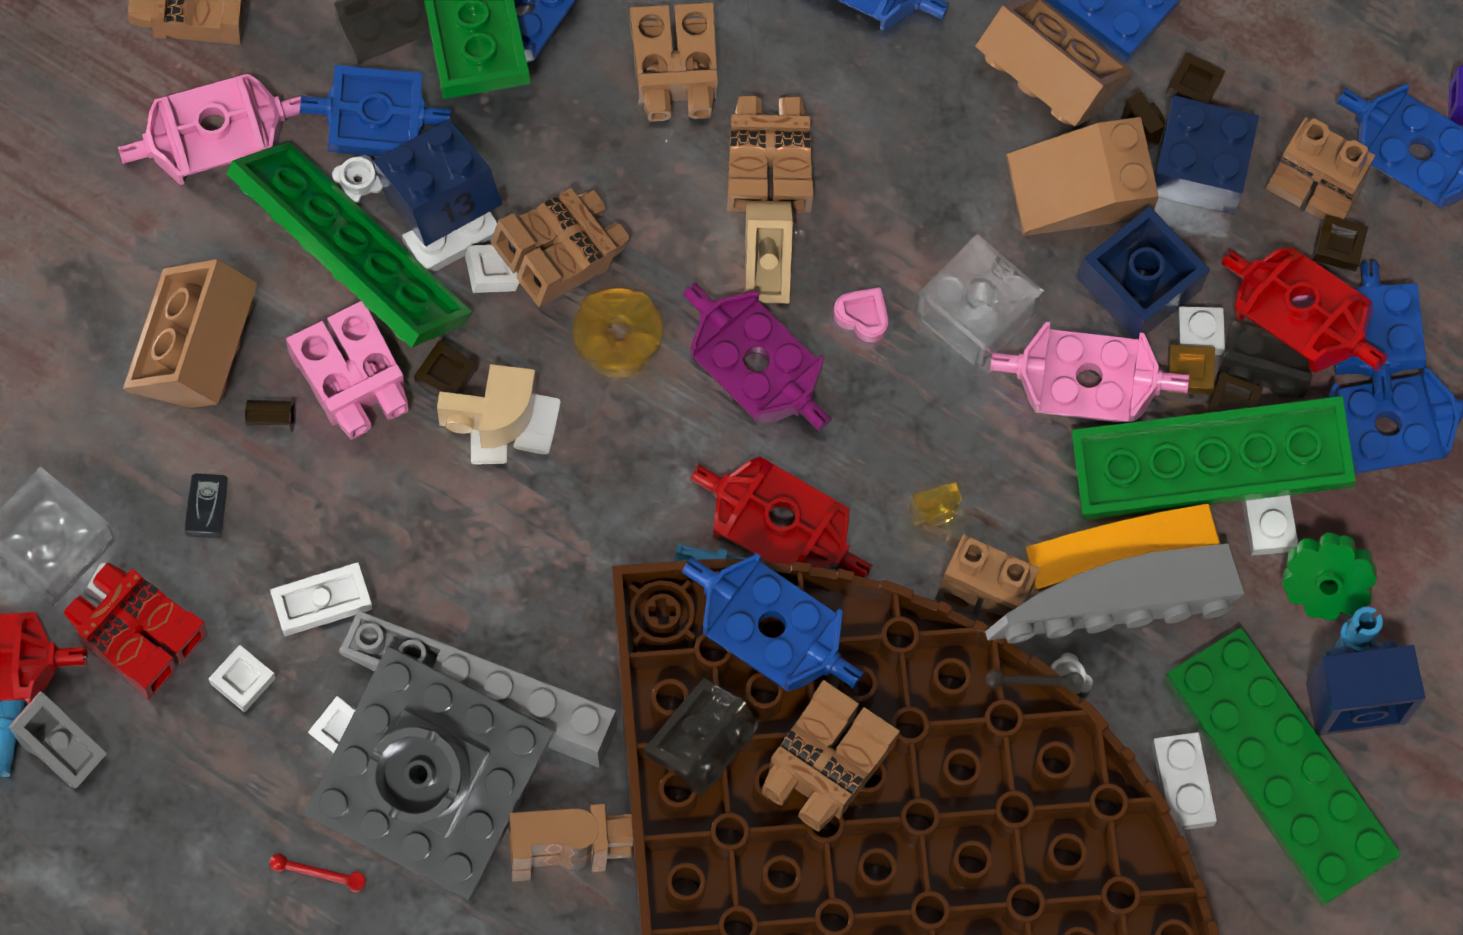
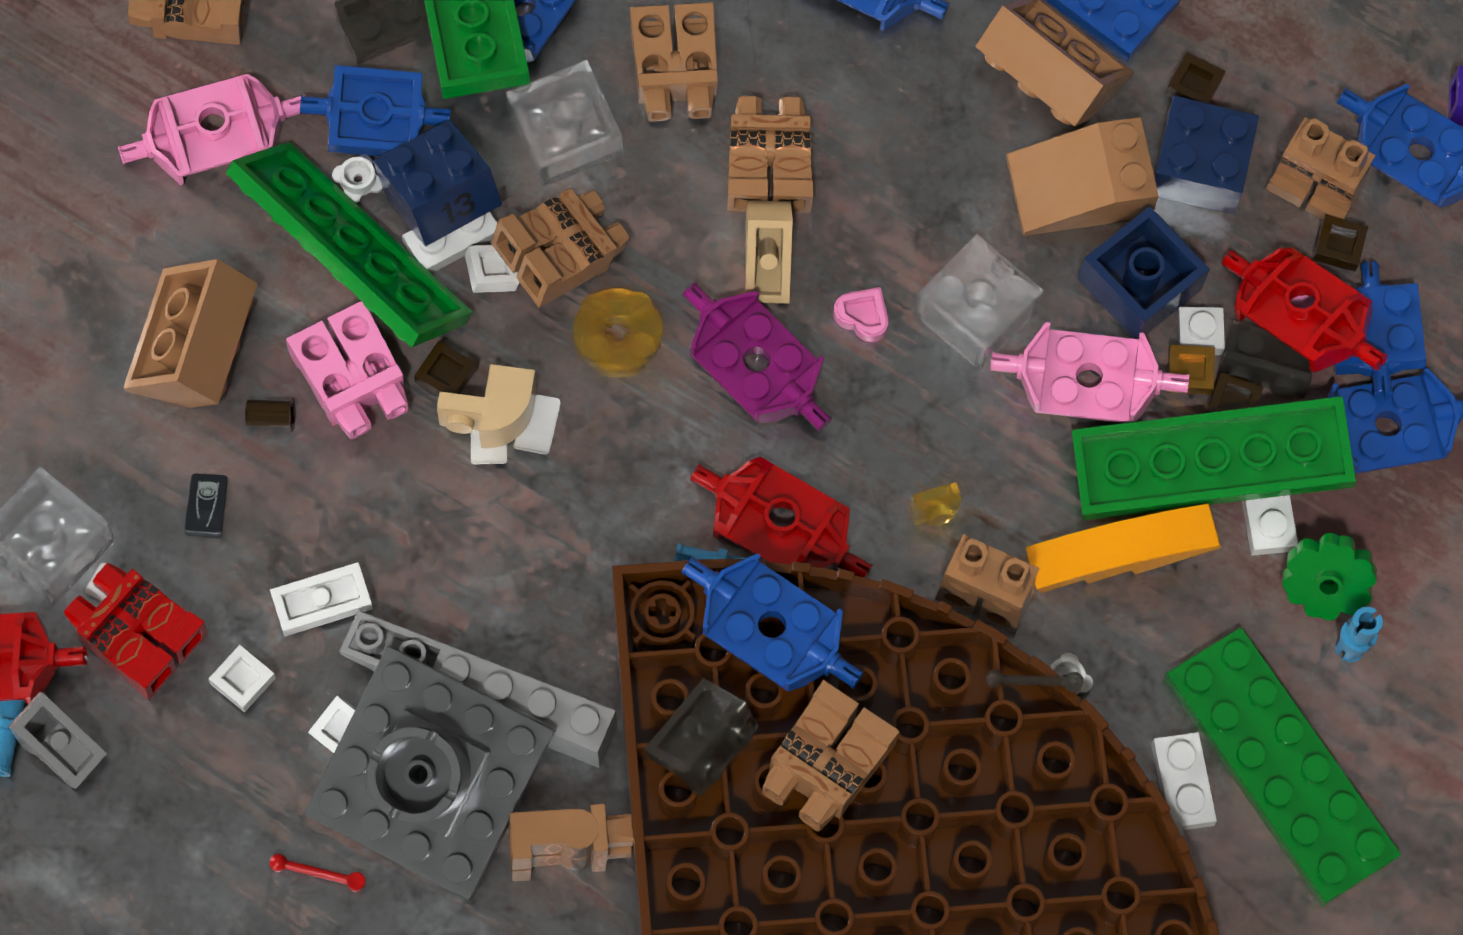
(564, 123): none -> clear brick
(1129, 592): light grey slope -> none
(1151, 117): dark brown plate -> none
(1365, 688): dark blue brick -> none

